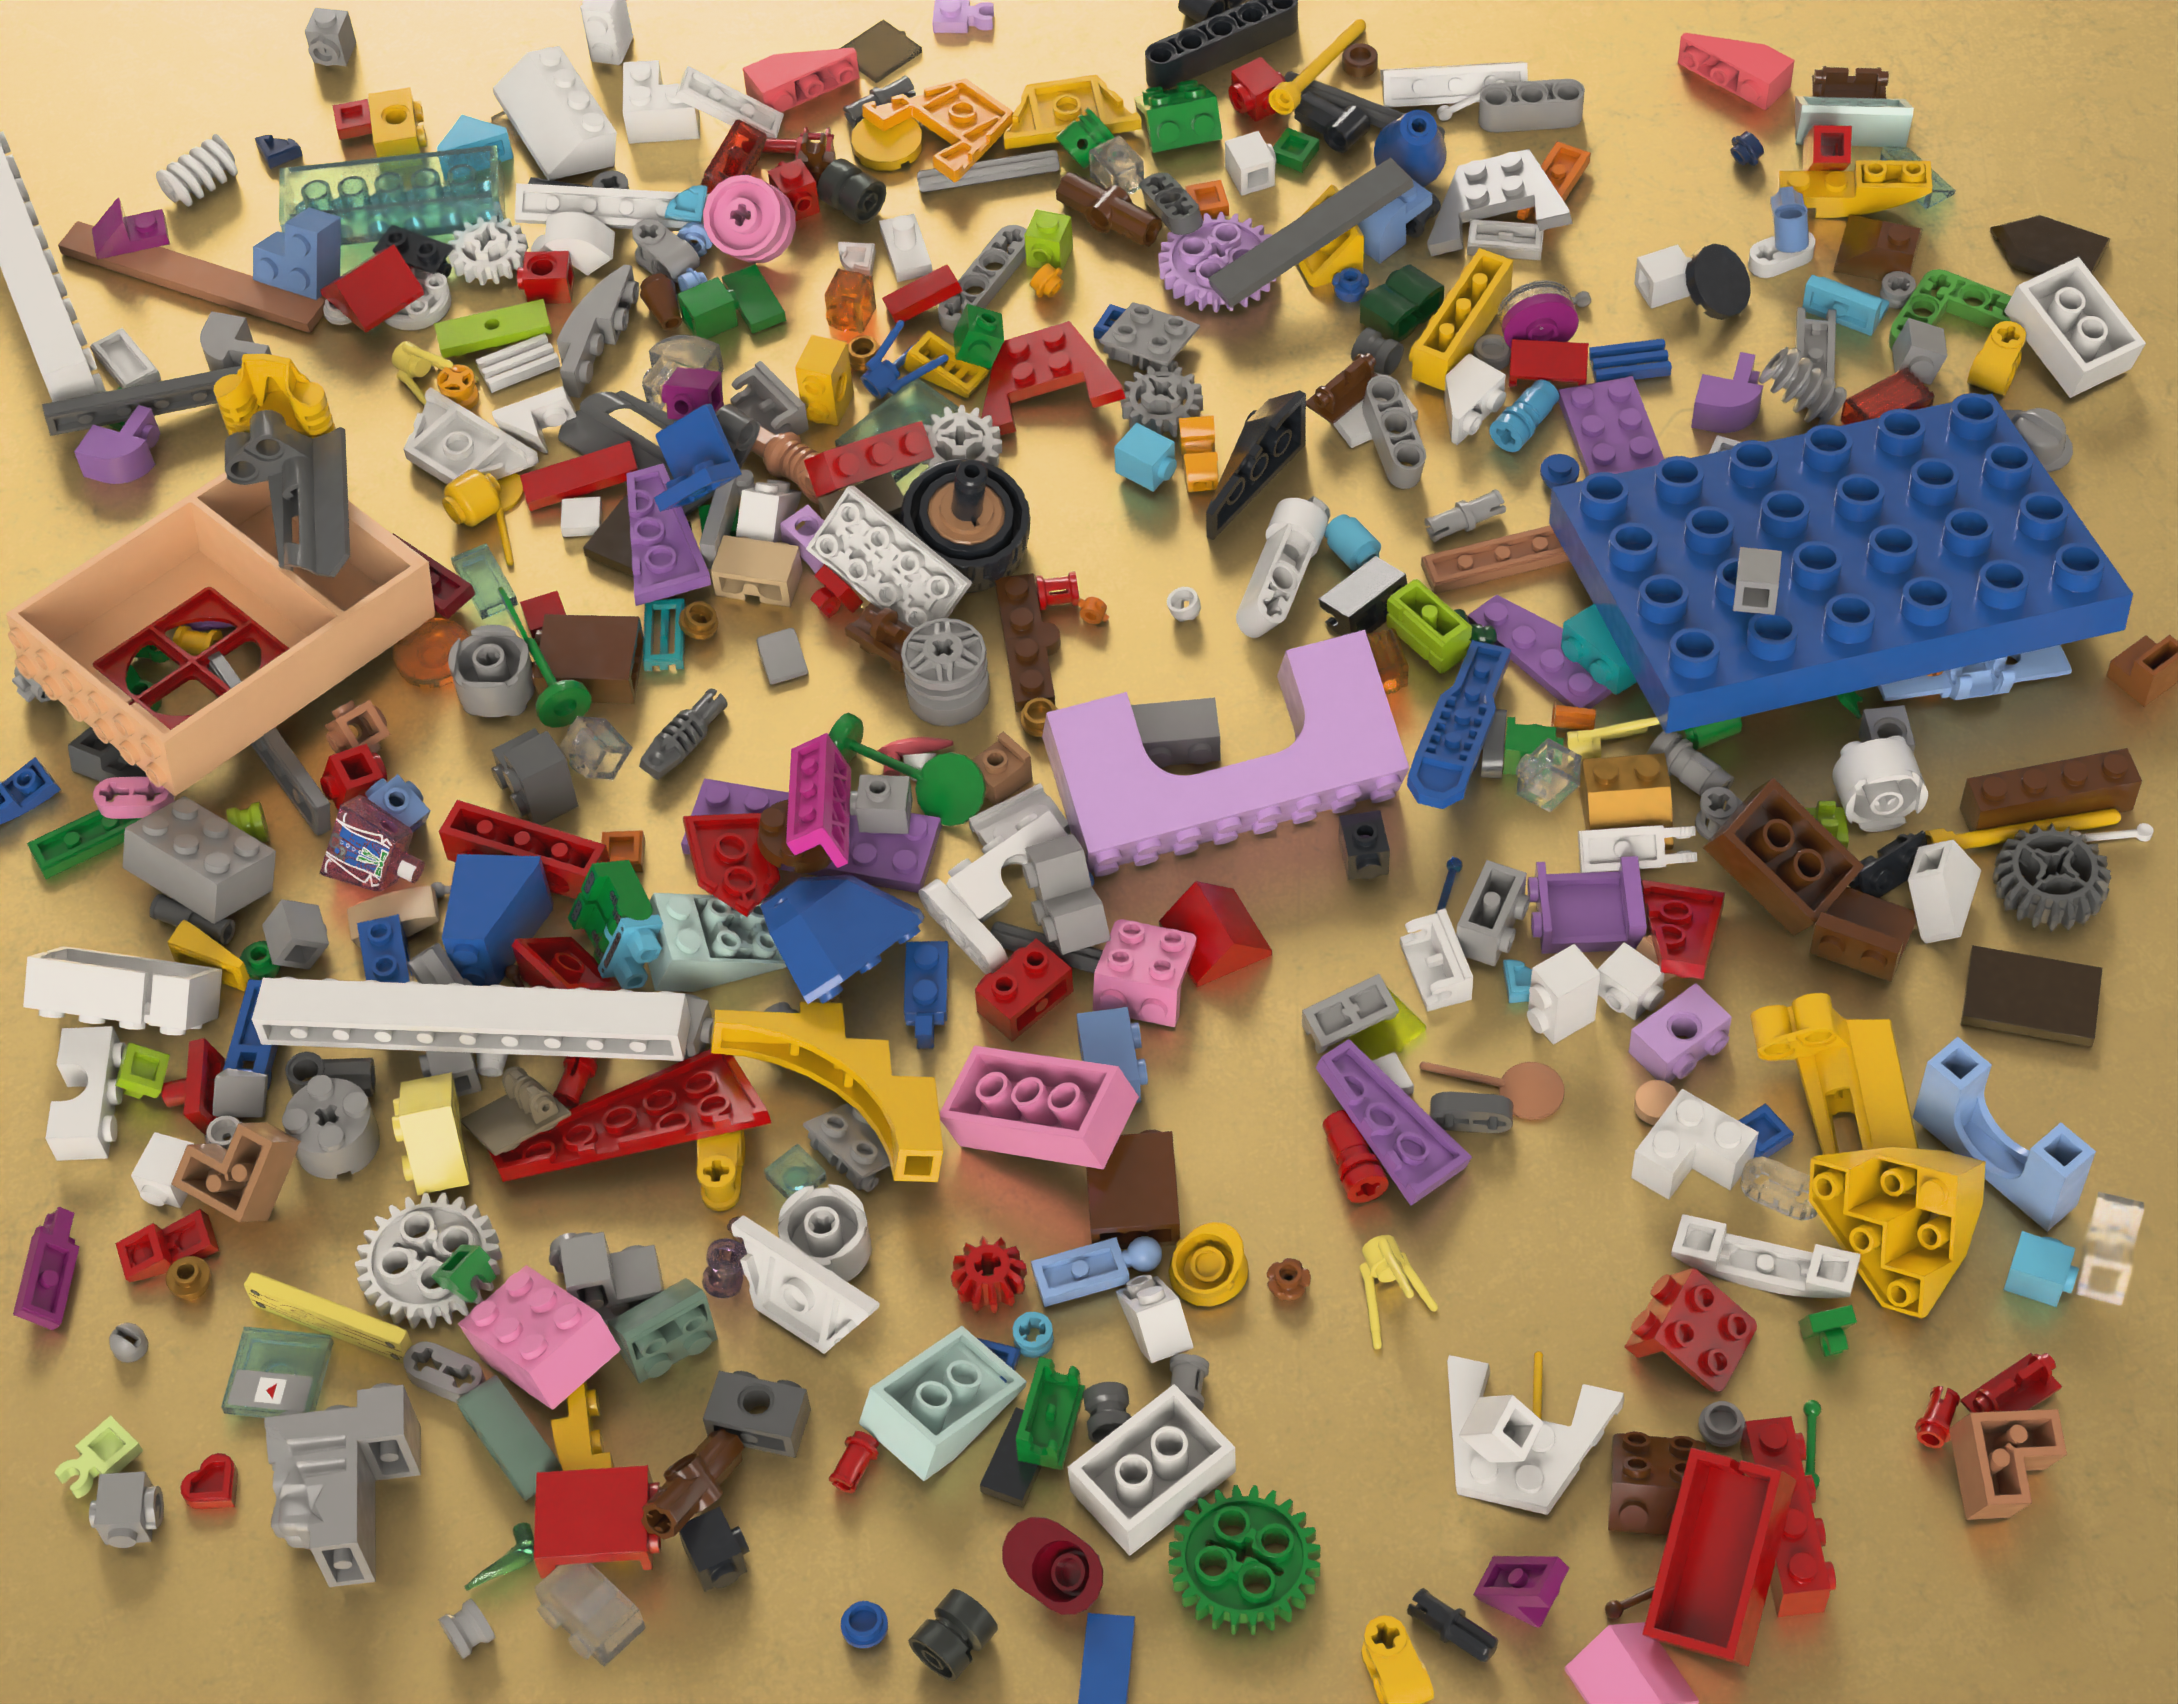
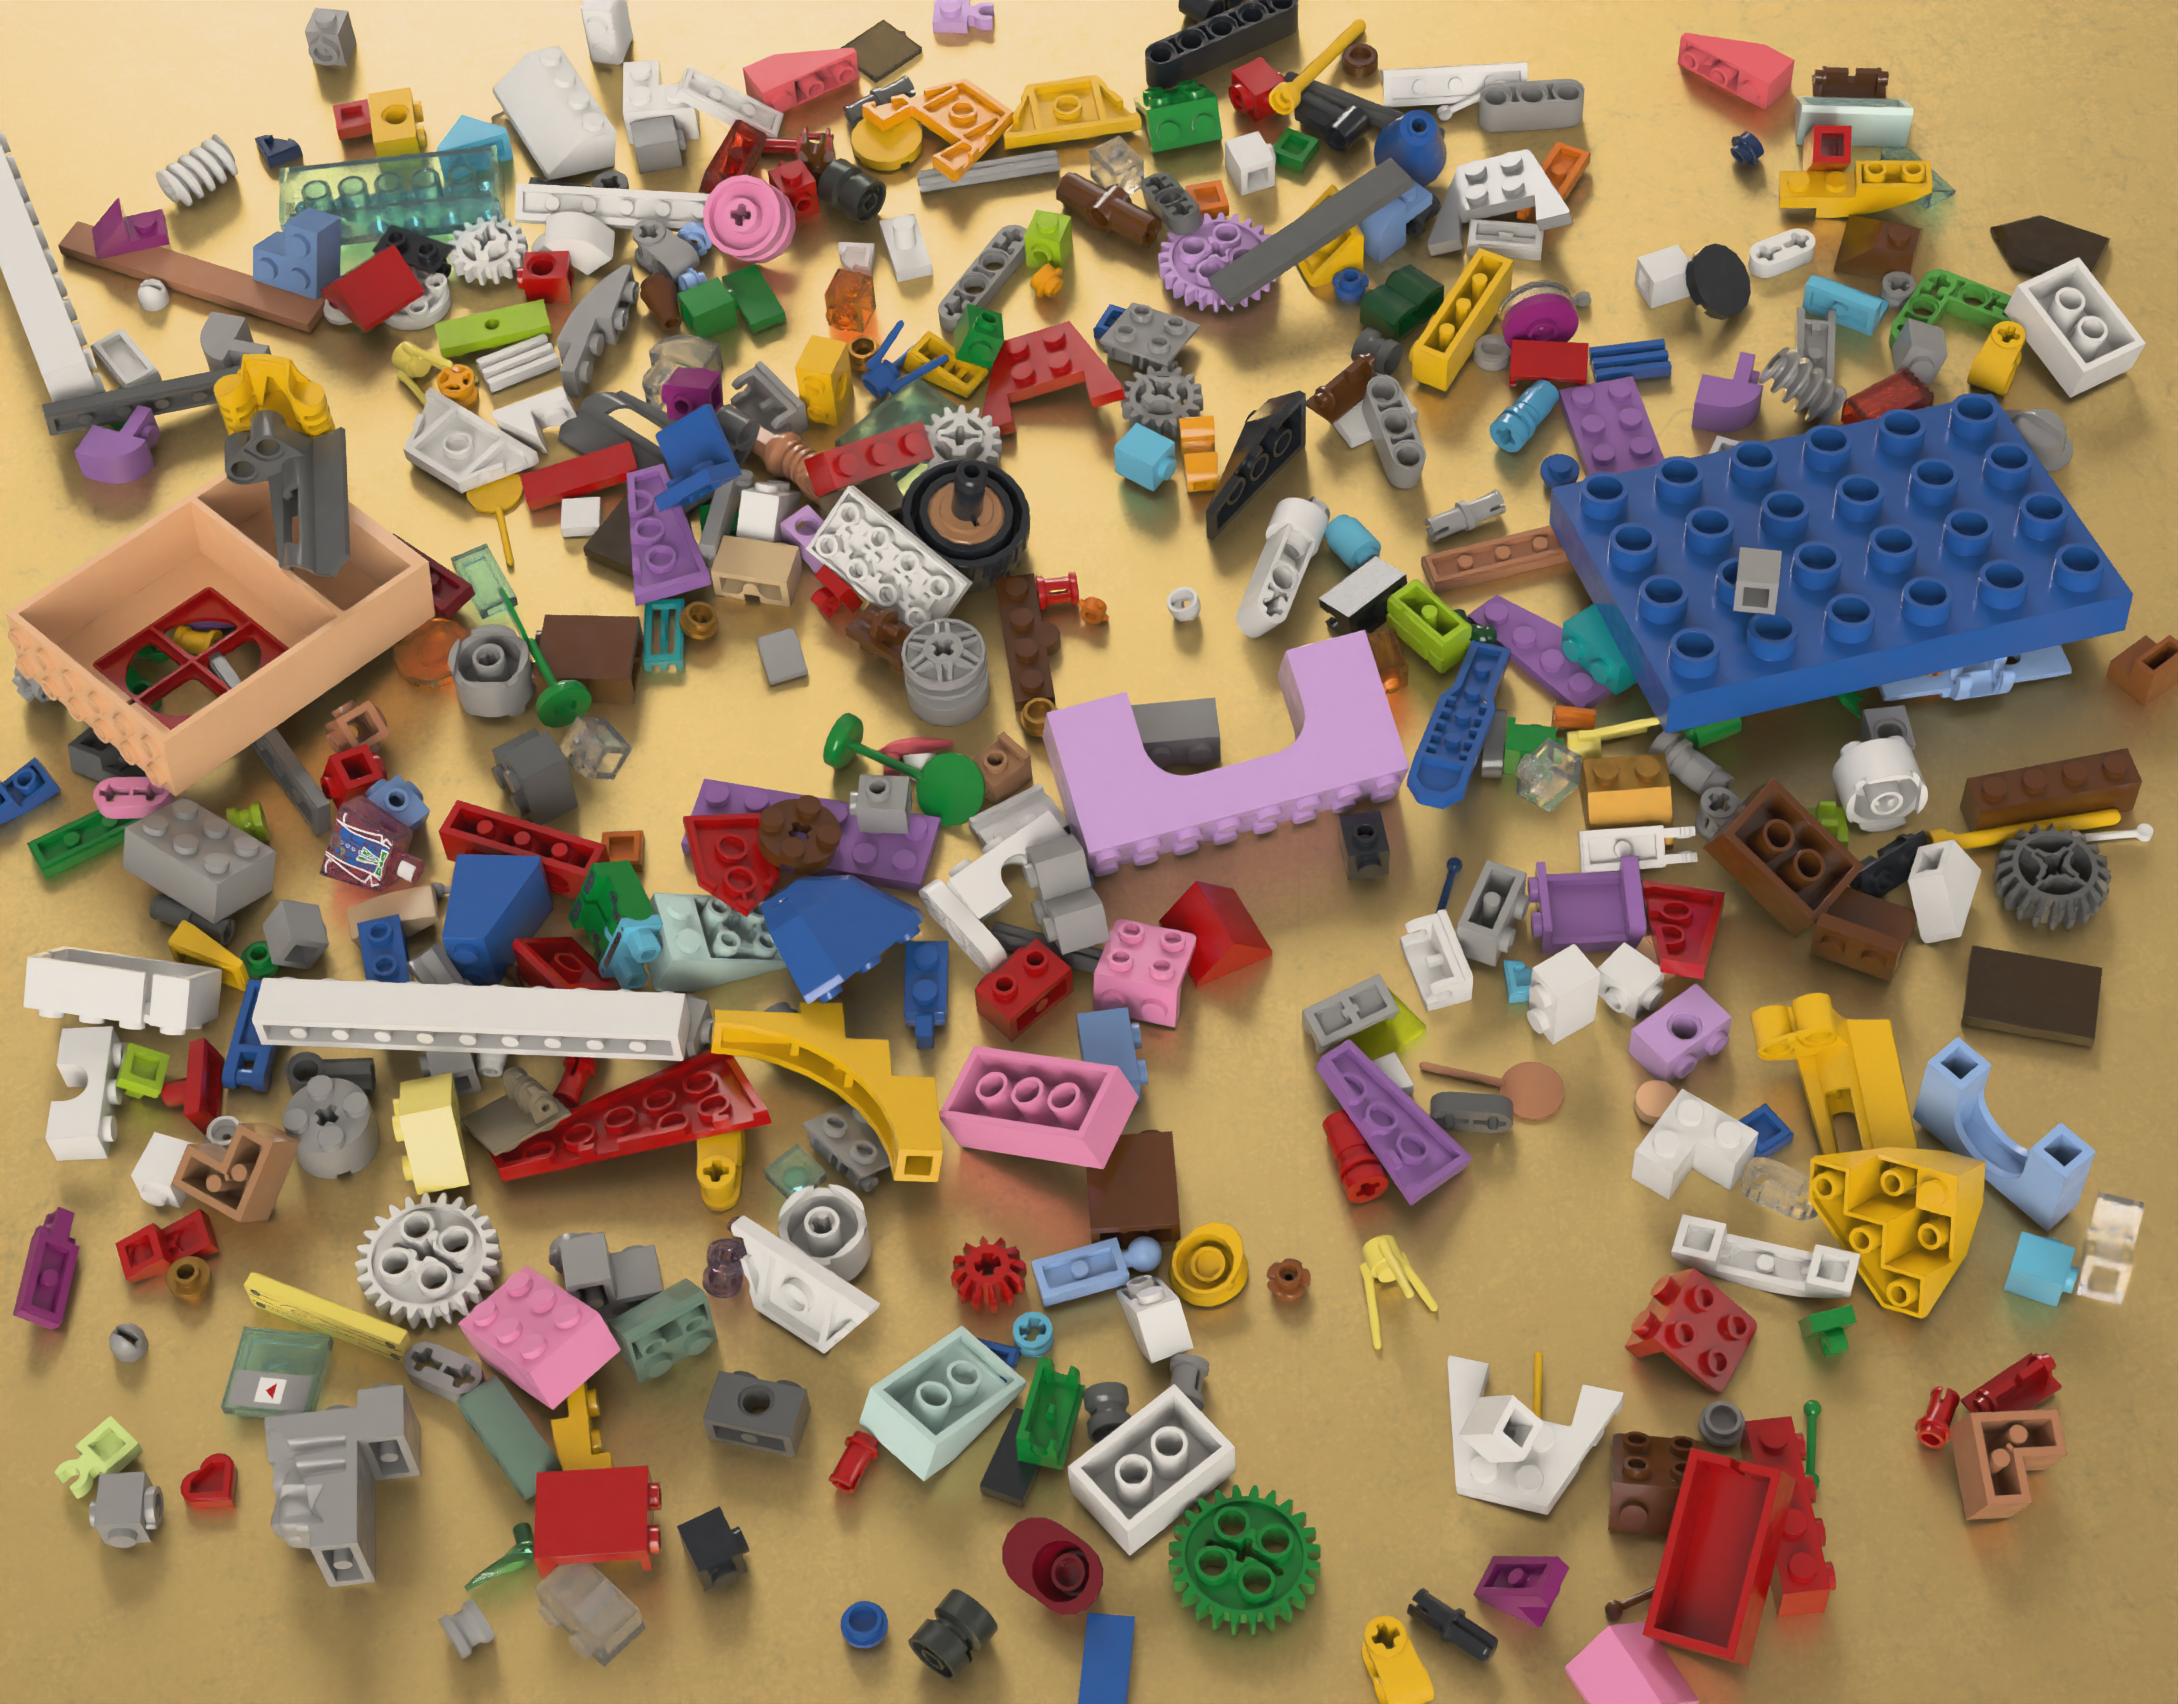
(153, 295): none -> white hinge
(240, 1093): light grey slope -> none
(461, 1267): green tile -> none
(471, 497): yellow head -> none
(536, 608): red tile -> none
(657, 144): none -> light grey brick
(681, 735): dark grey hinge -> none
(688, 205): medium azure tile -> none
(692, 1484): reddish brown piece -> none
(819, 799): dark pink fence -> none
(922, 294): red tile -> none
(1089, 129): green piece -> none
(1470, 395): white slope -> none
(1789, 220): medium blue piece -> none

